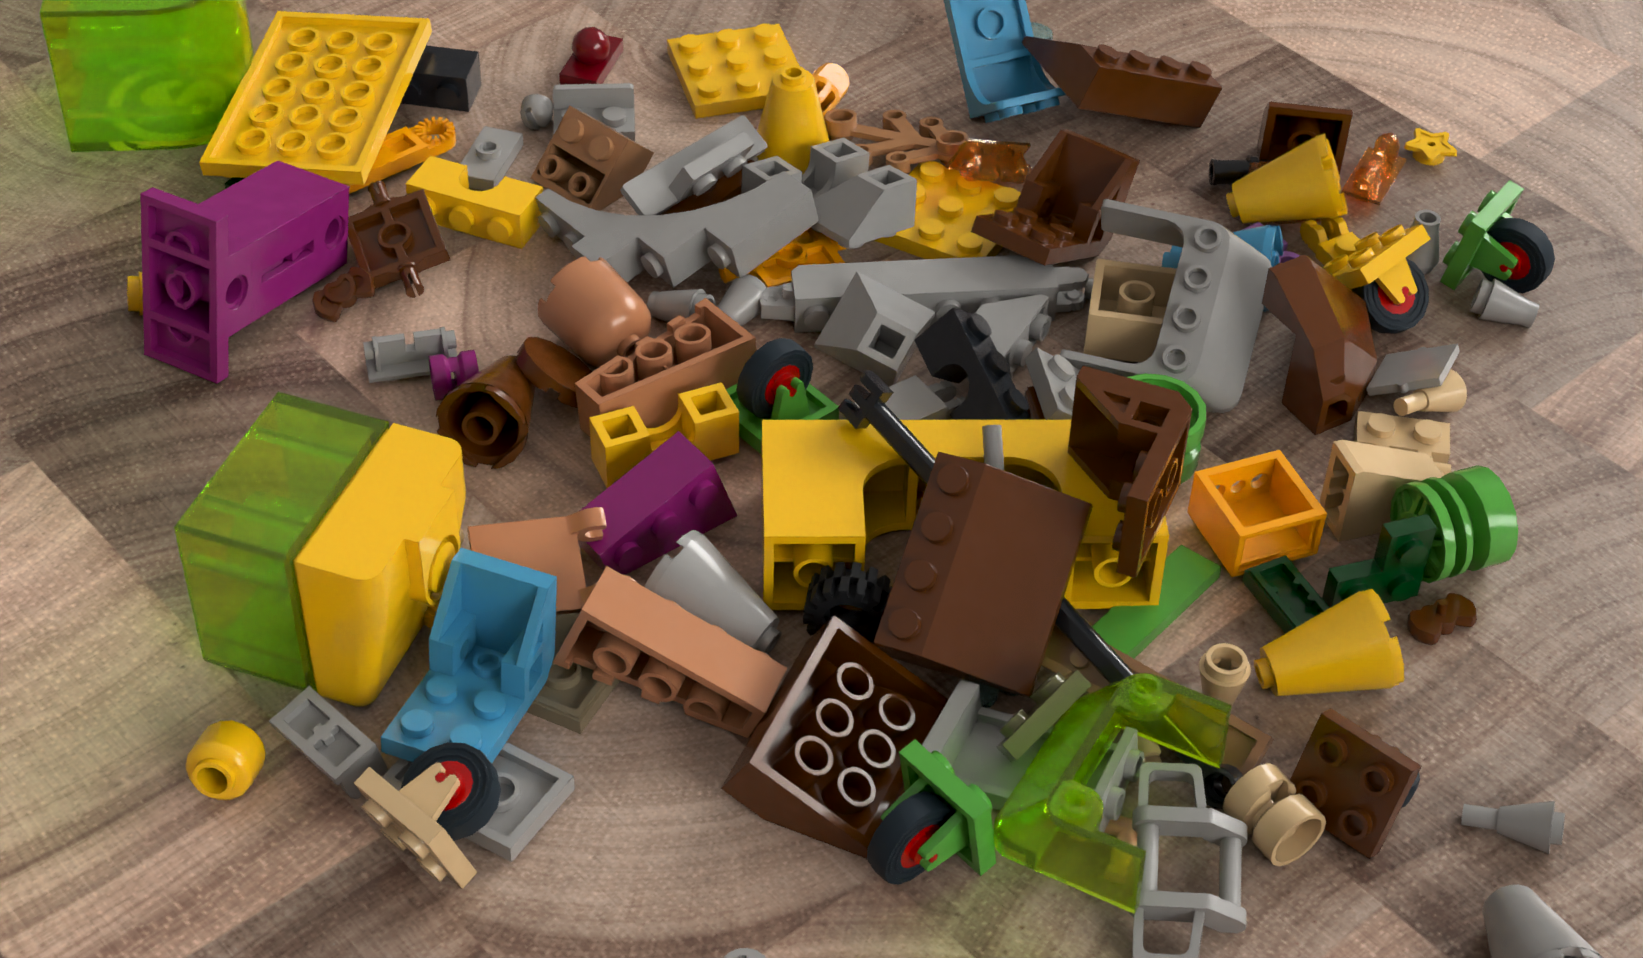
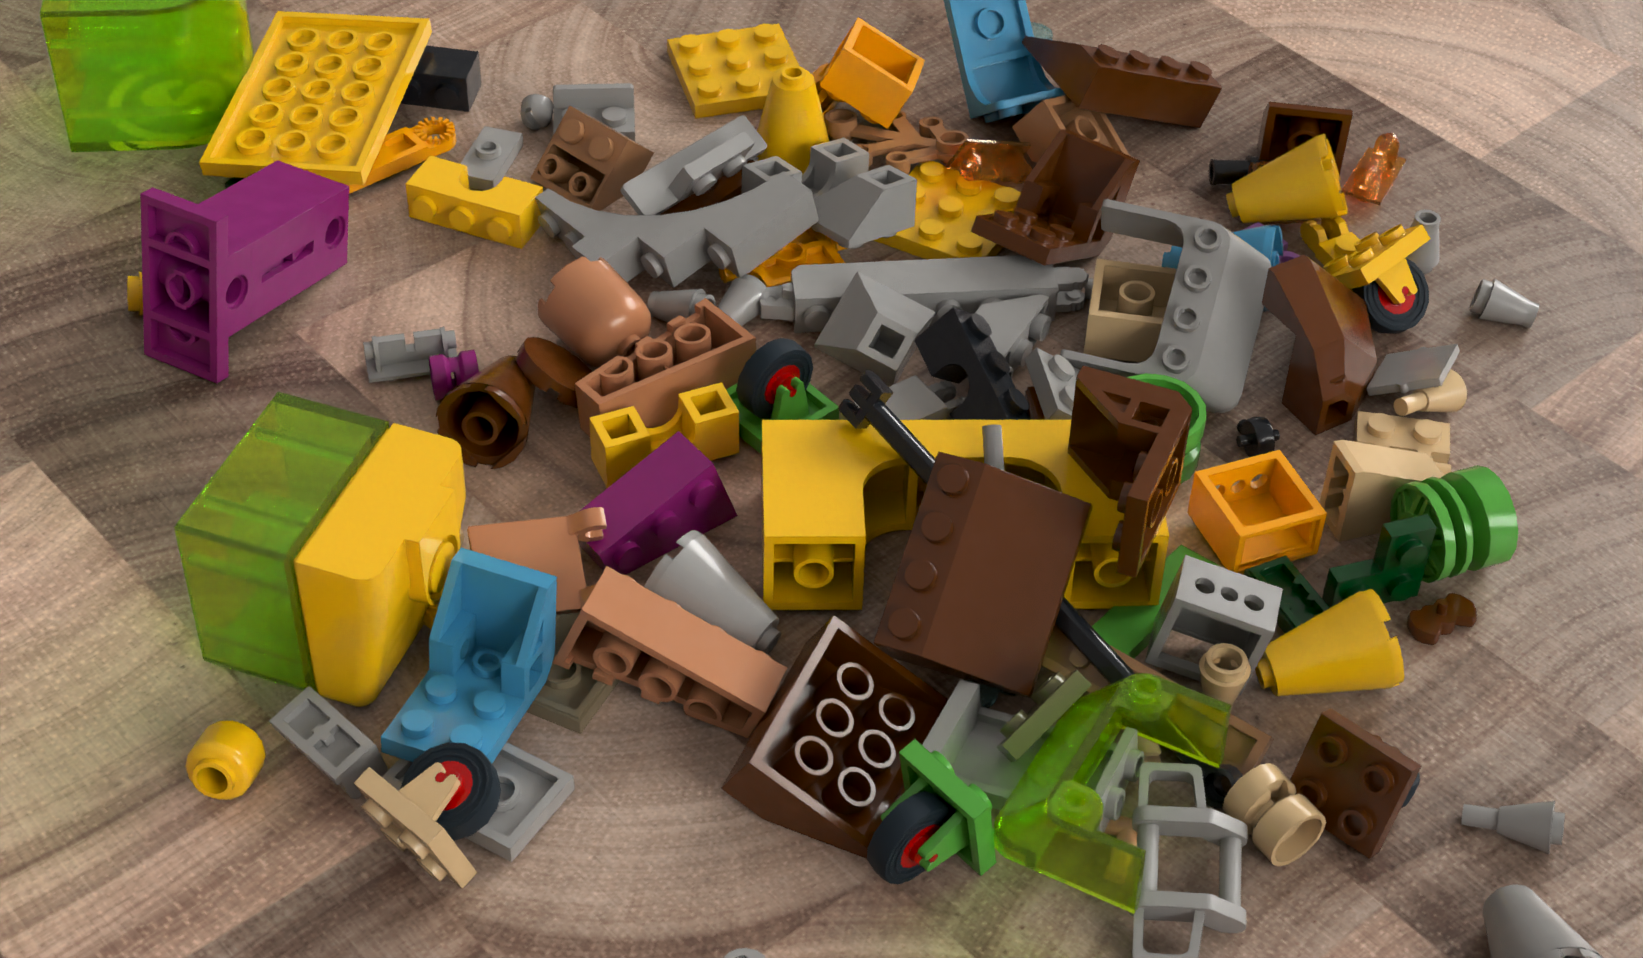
(343, 293): reddish brown piece -> none
(397, 238): reddish brown plate -> none
(591, 58): dark red tile -> none
(847, 588): black tyre -> none
(872, 73): none -> light orange piece
(1060, 113): none -> medium nougat slope
(1217, 609): none -> light grey piece
(1256, 436): none -> black piece
(1429, 147): yellow plate -> none
(1500, 245): plate -> none

